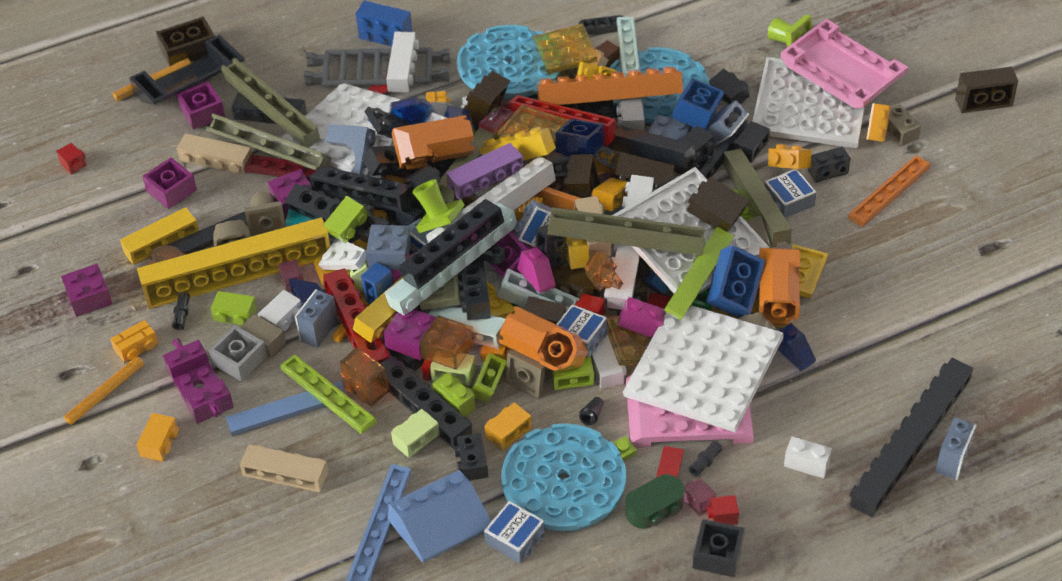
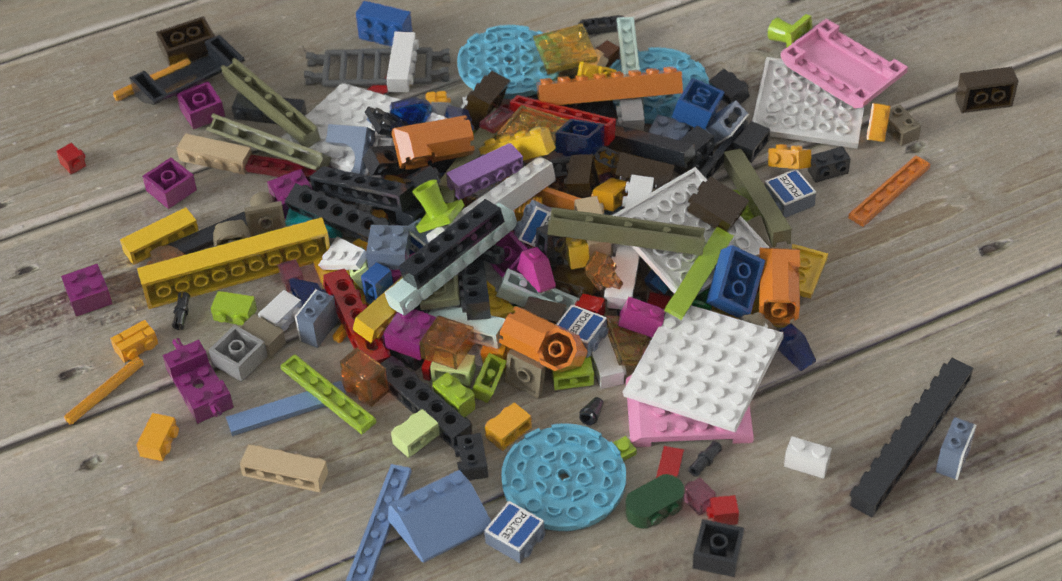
(345, 219): lime brick -> none

